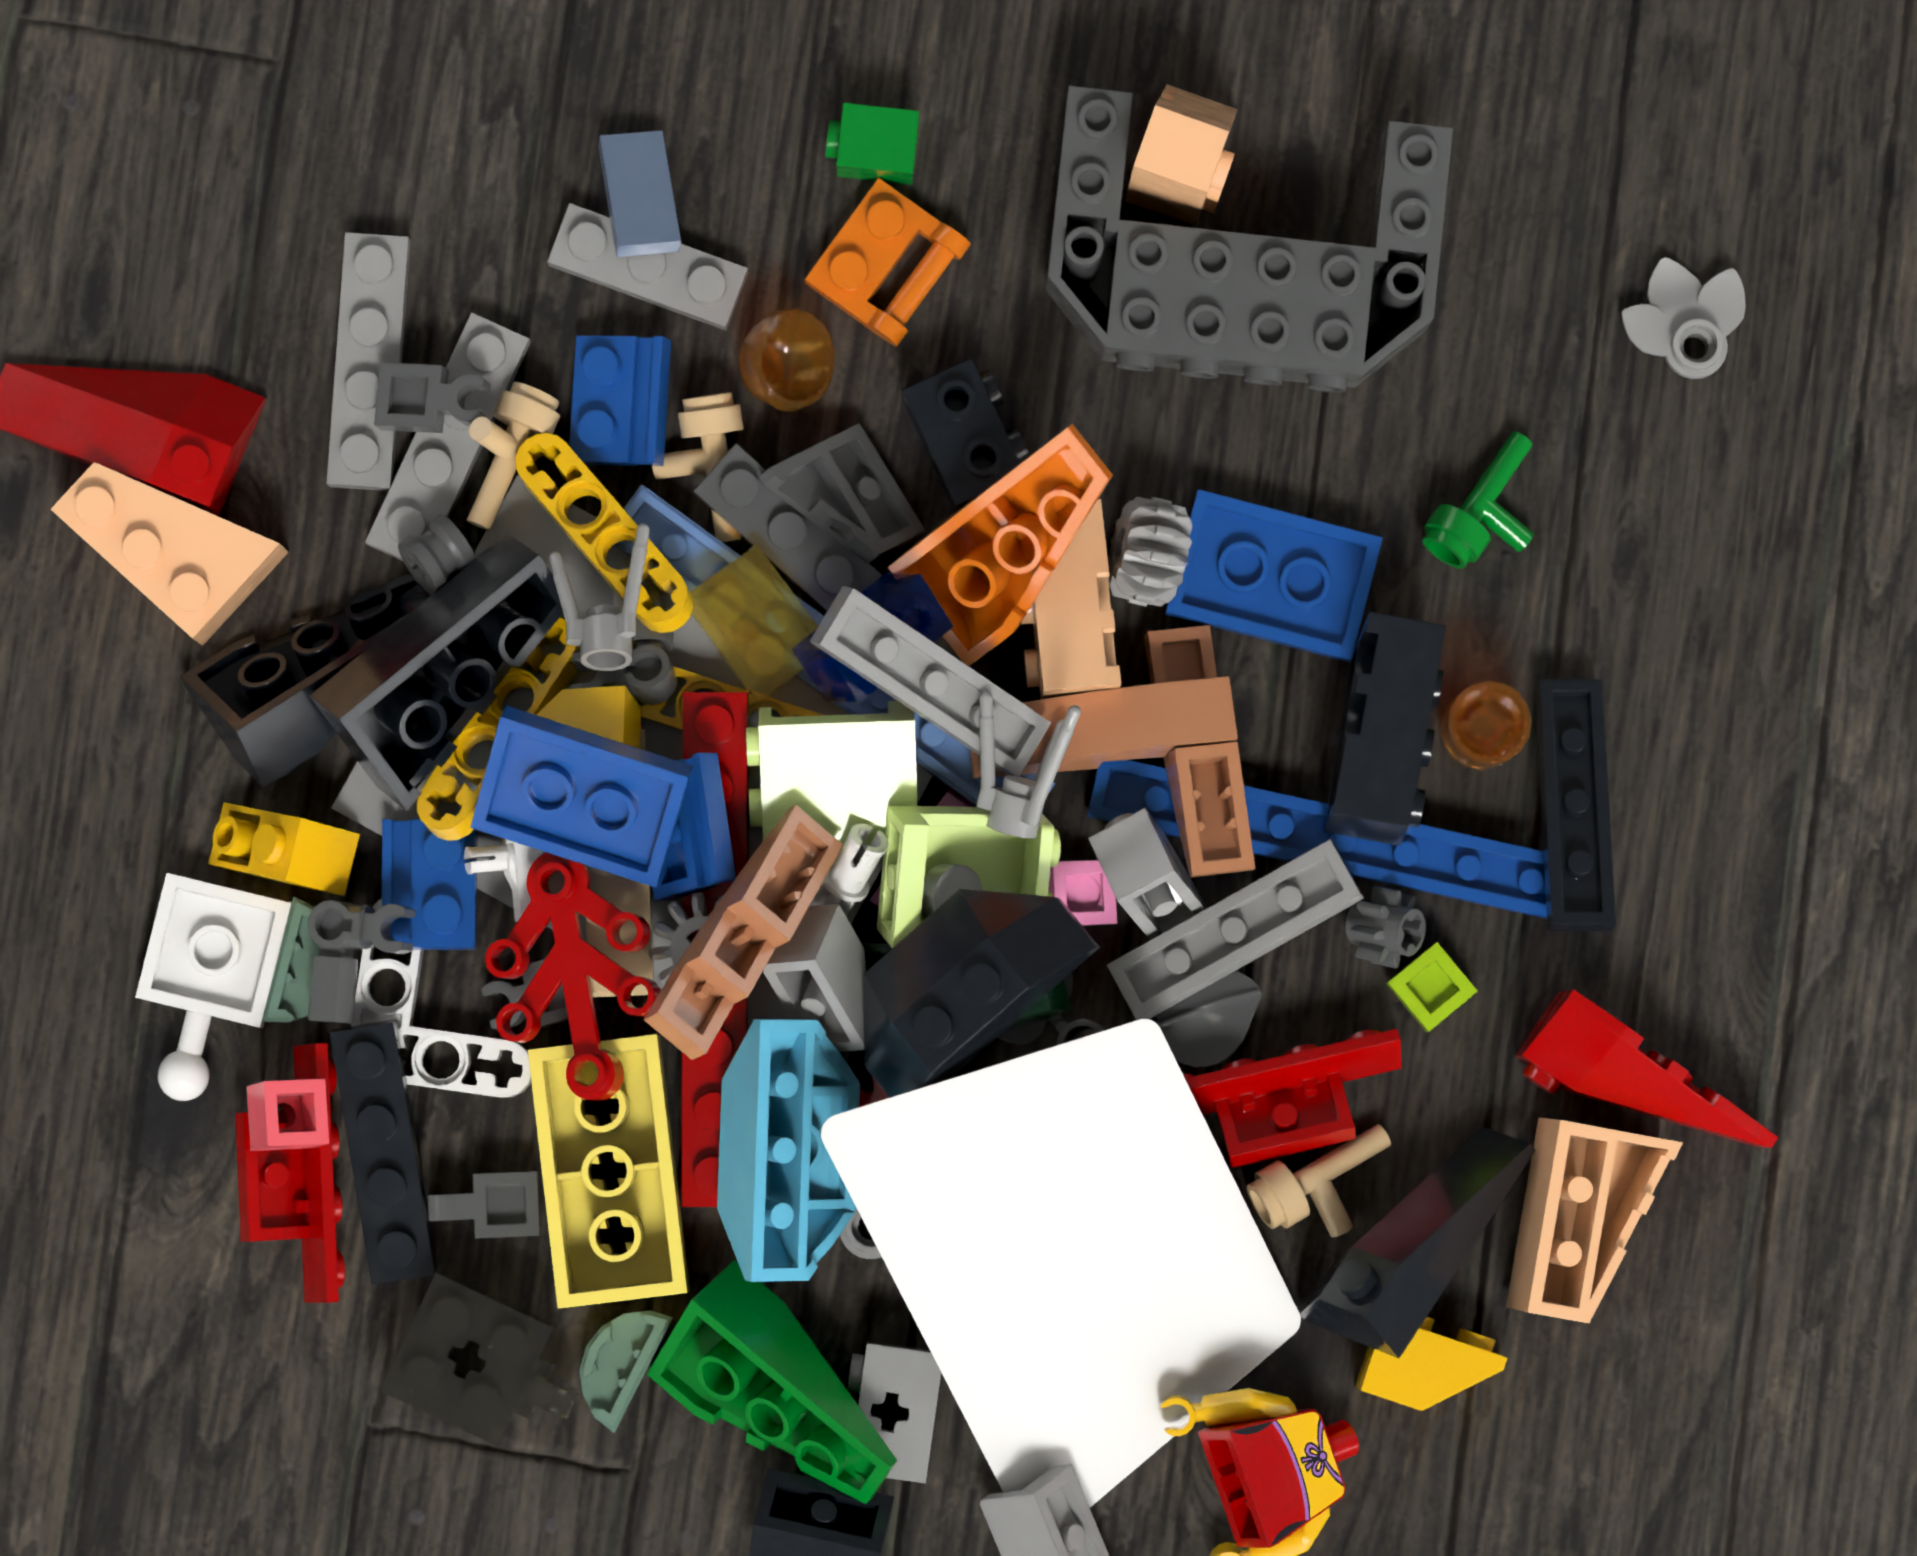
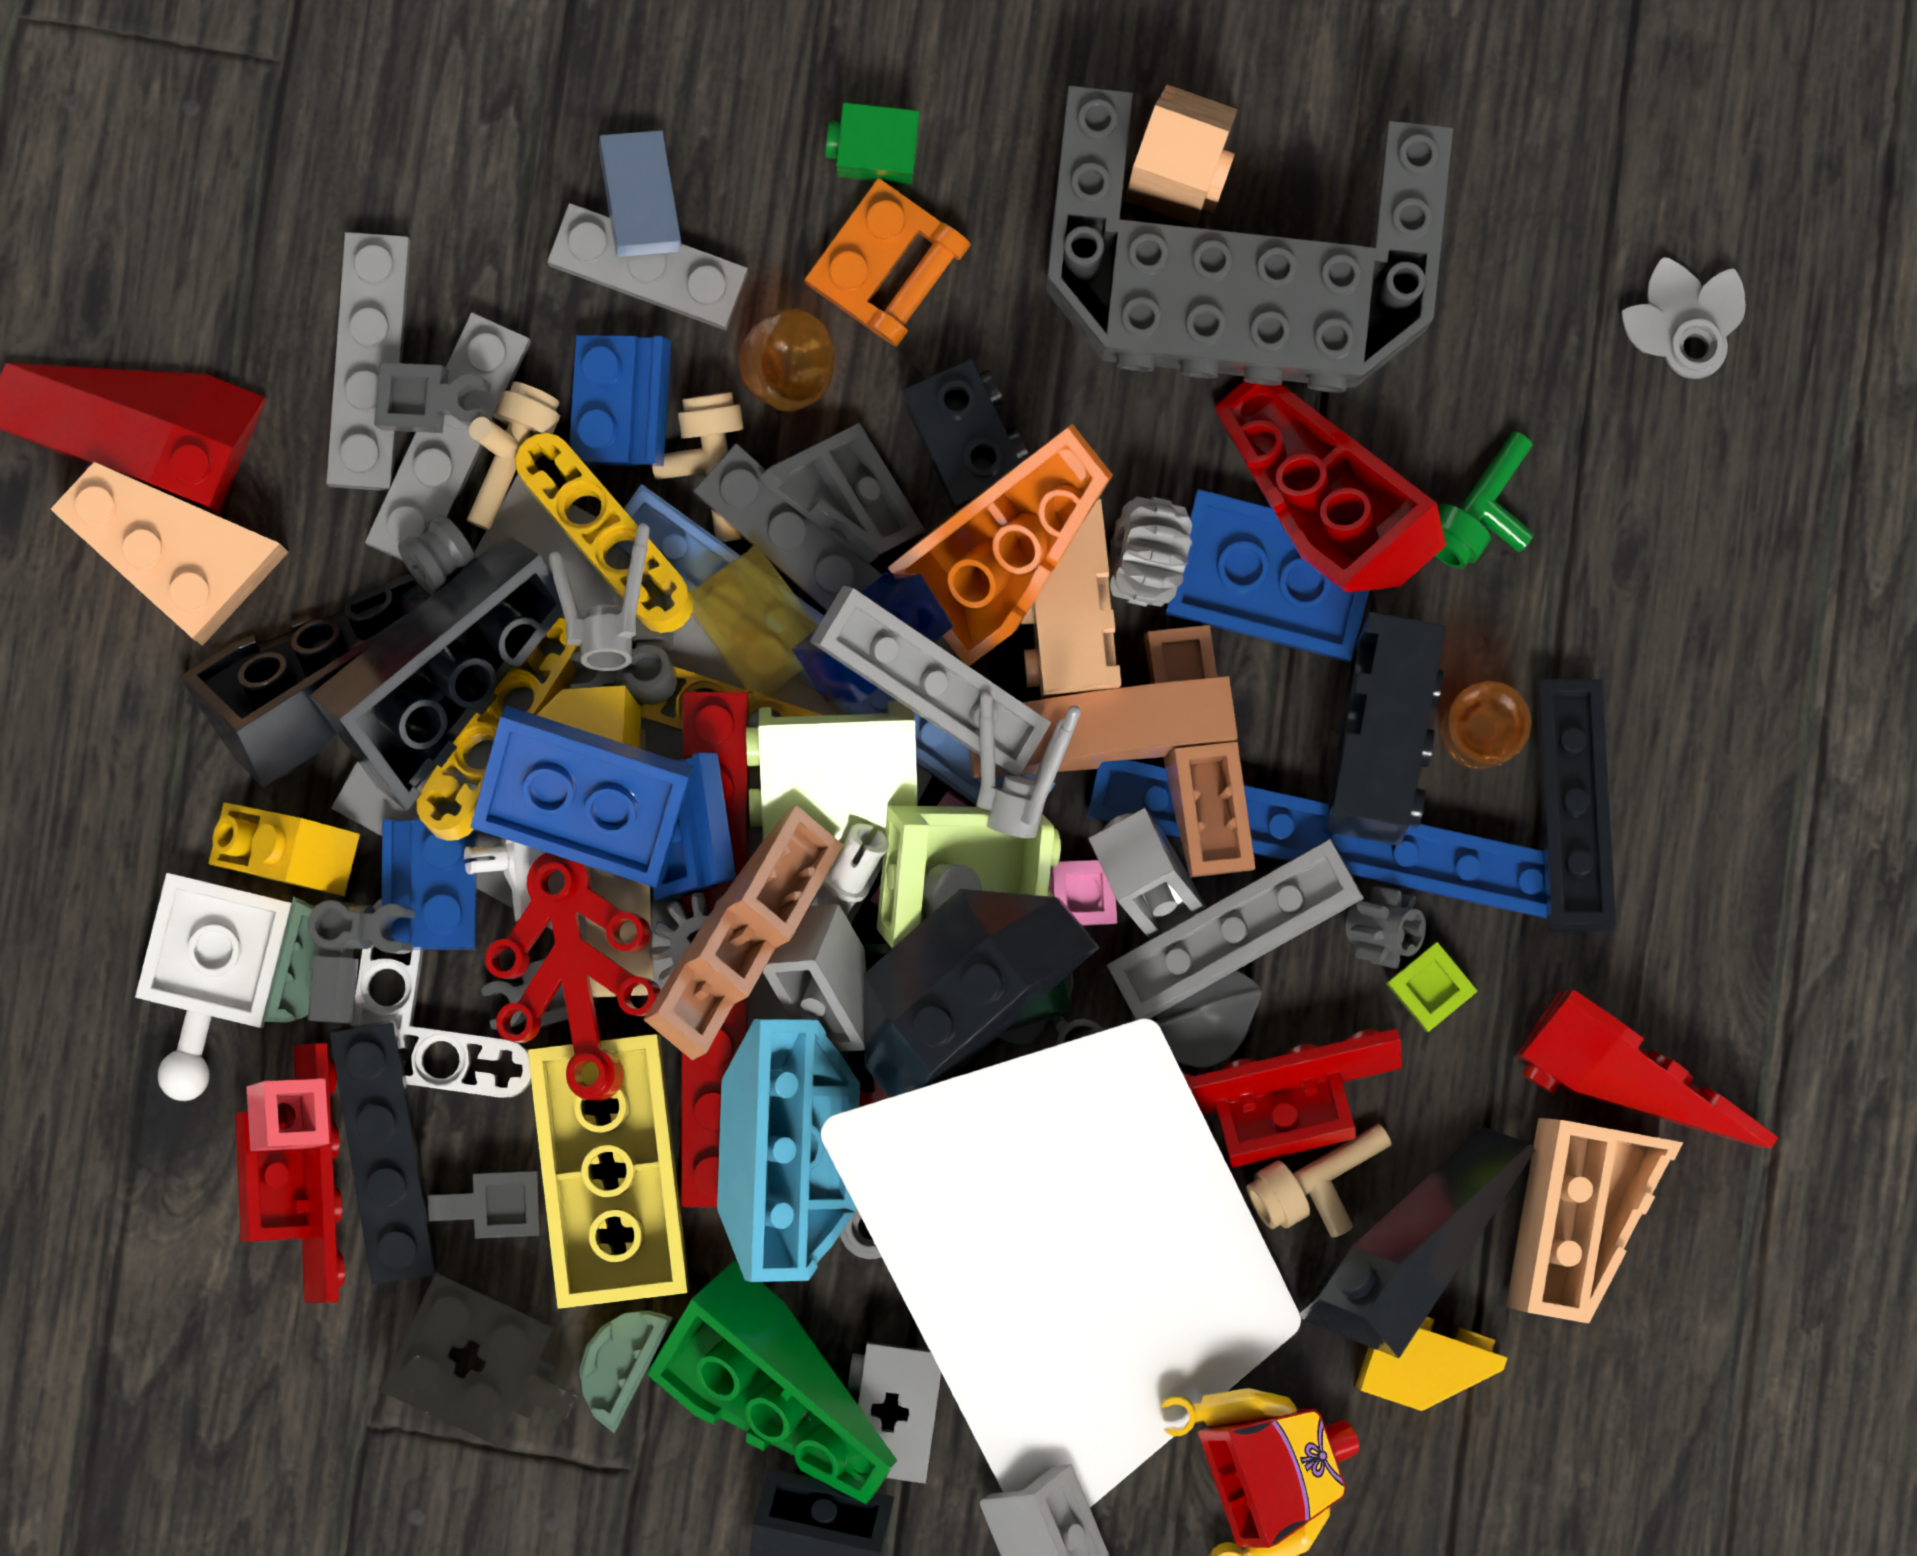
(1329, 492): none -> red wedge

